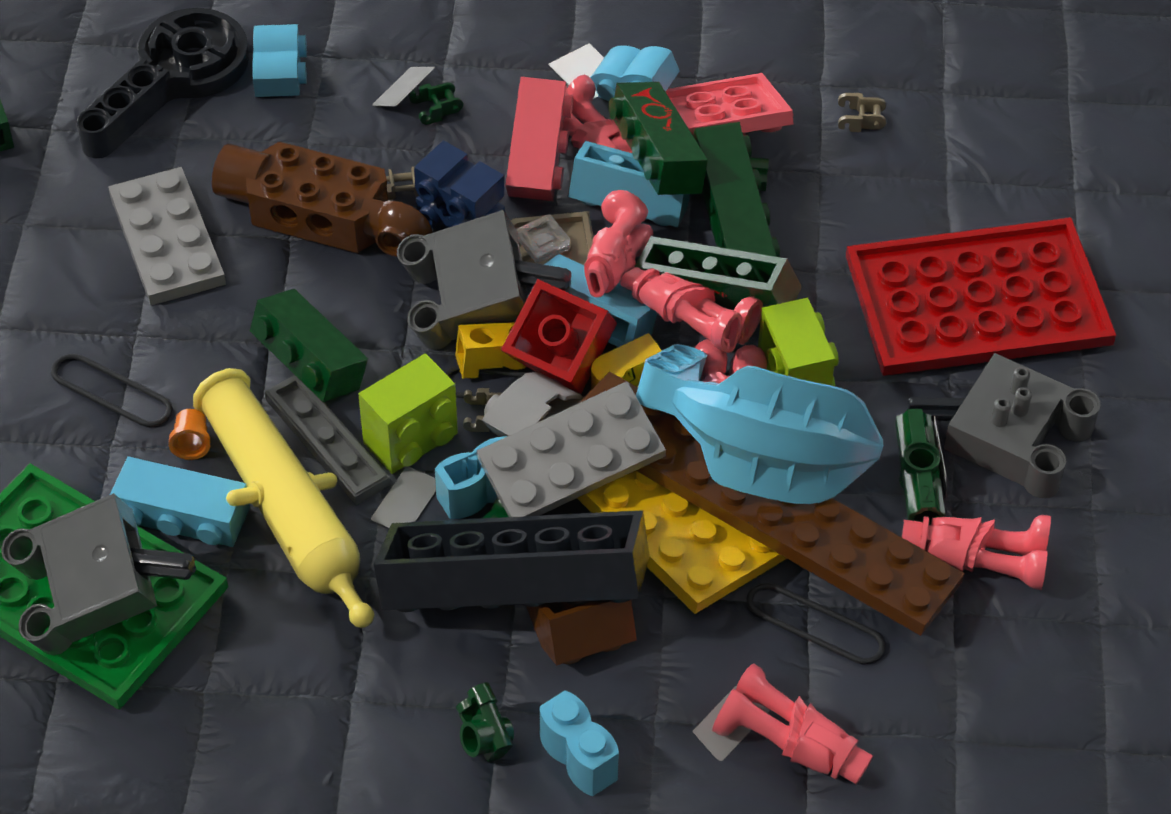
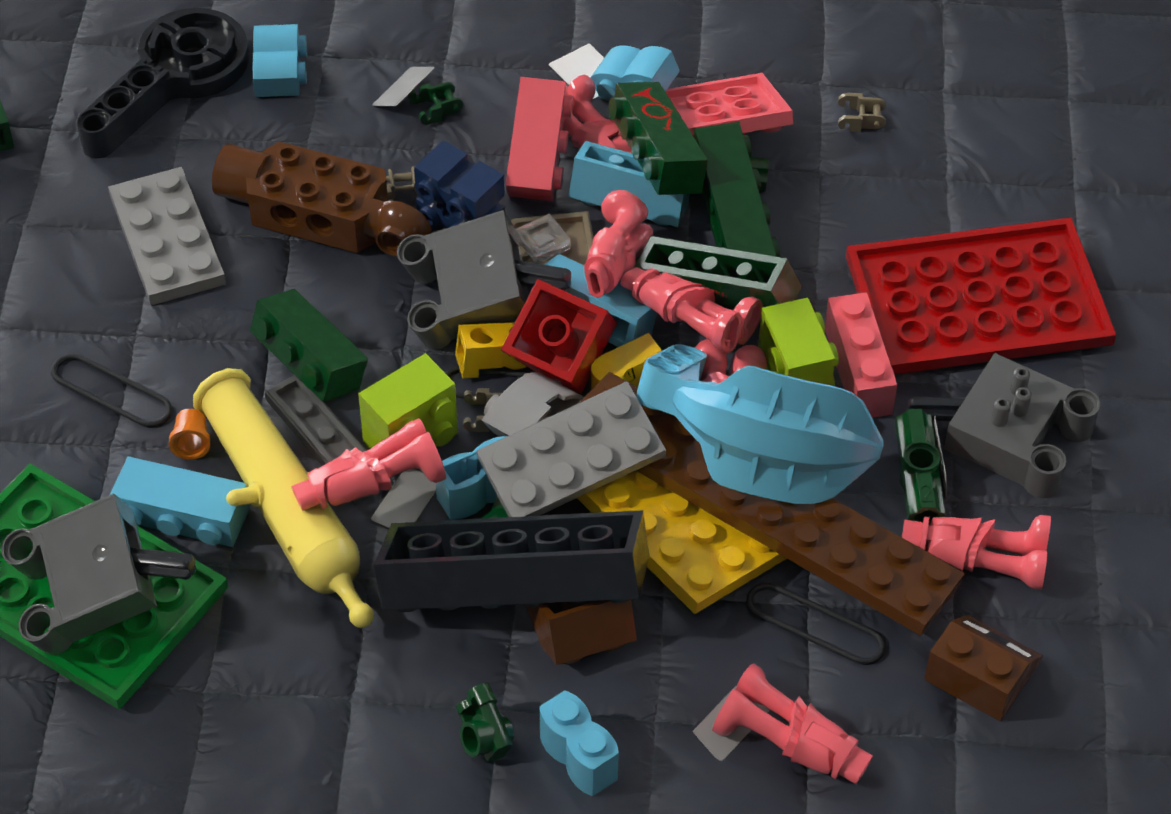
(367, 472): none -> coral piece
(861, 352): none -> coral brick
(980, 666): none -> reddish brown slope

